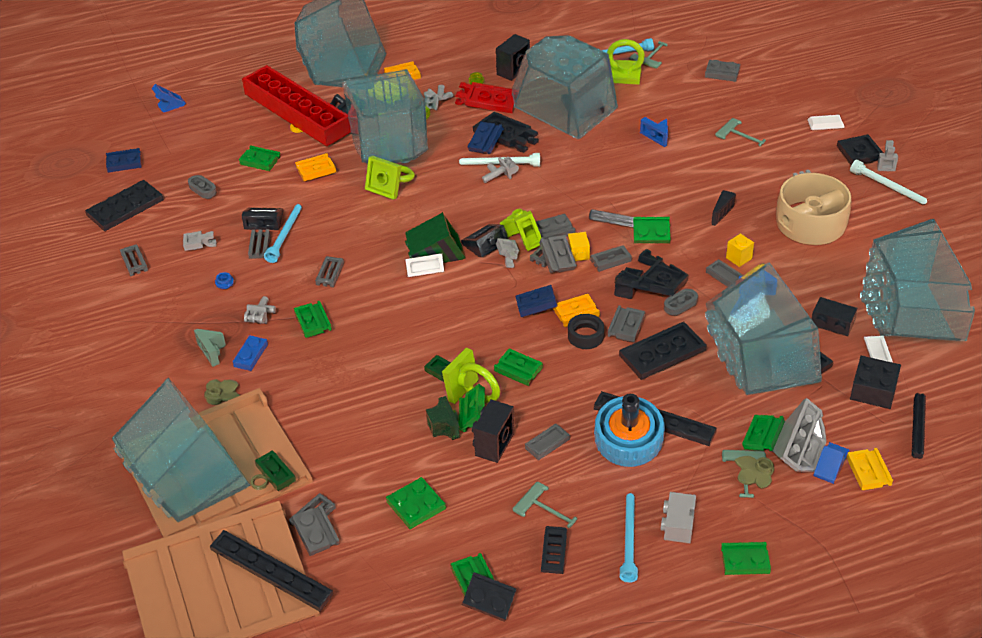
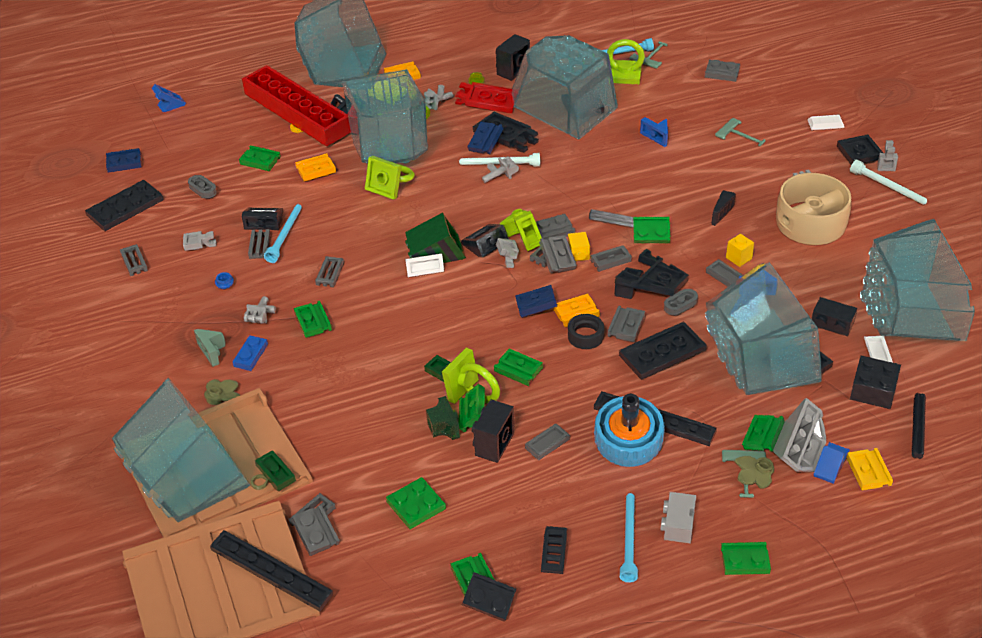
(531, 497): sand green piece -> none

